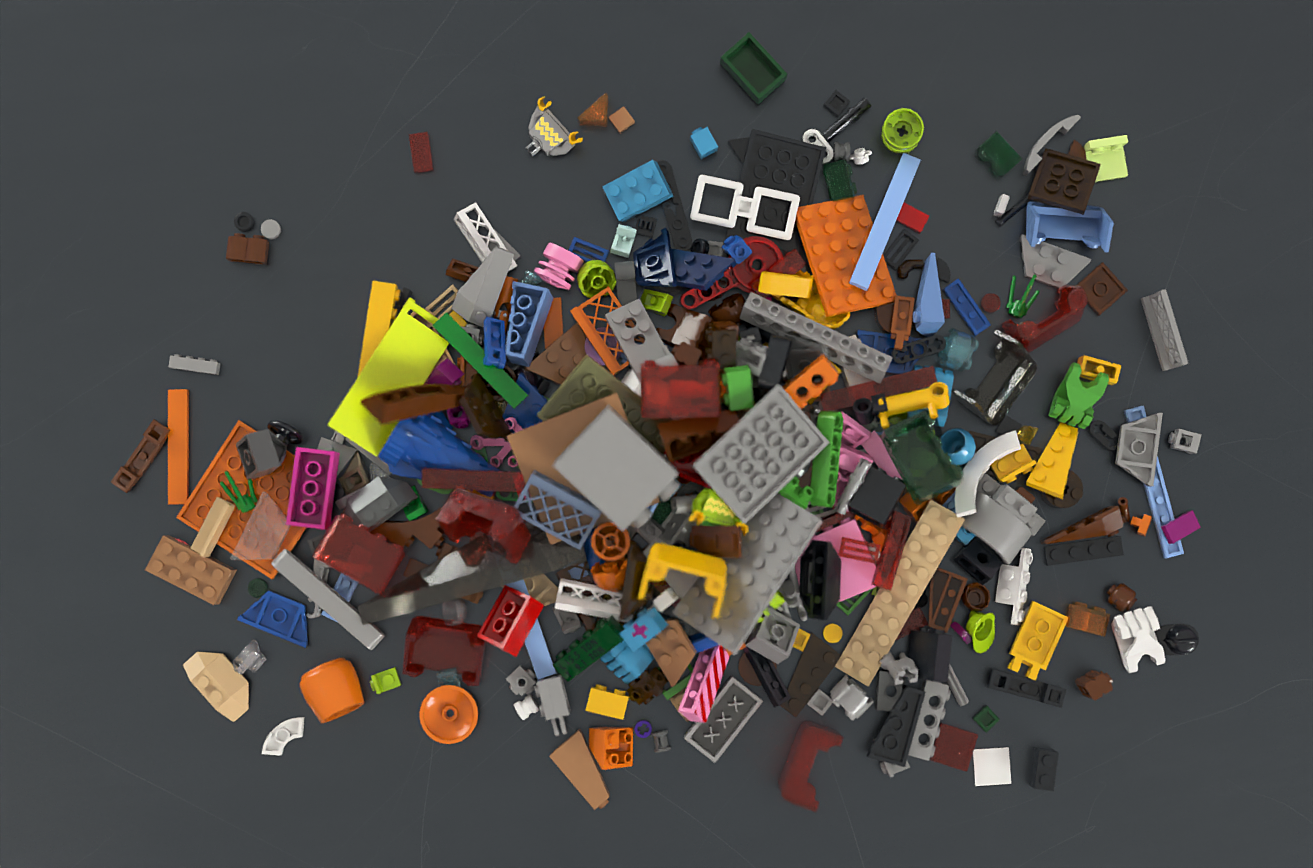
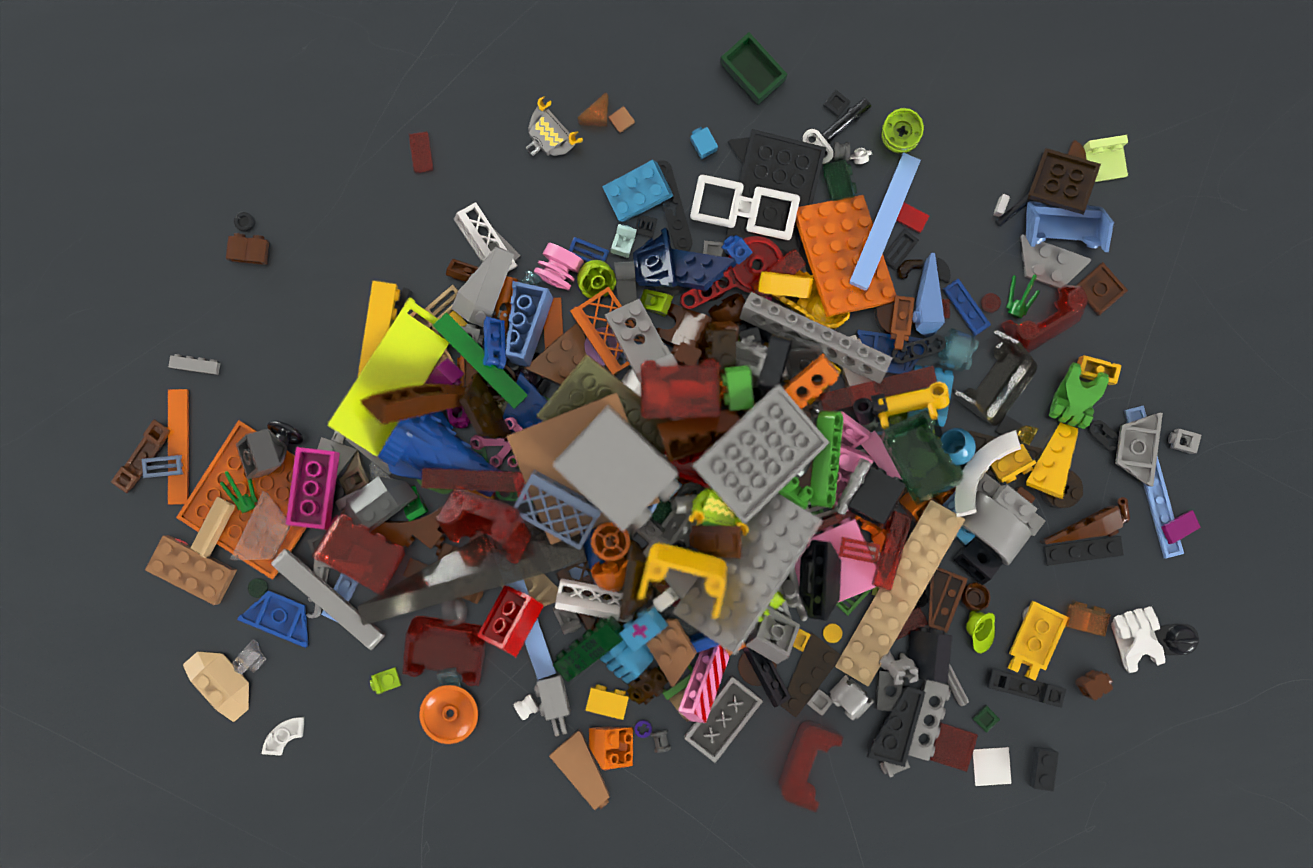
(178, 464): none -> sand blue tile
(270, 229): light grey tile -> none
(332, 689): orange piece -> none
(521, 673): light grey brick -> none
(700, 246): black tile -> none
(961, 632): magenta tile -> none
(998, 154): clear green brick -> none
(1012, 585): white bracket -> none
(1033, 158): light grey slope -> none
(1121, 597): reddish brown head -> none
(1142, 524): orange tile -> none
(1164, 330): light grey fence -> none

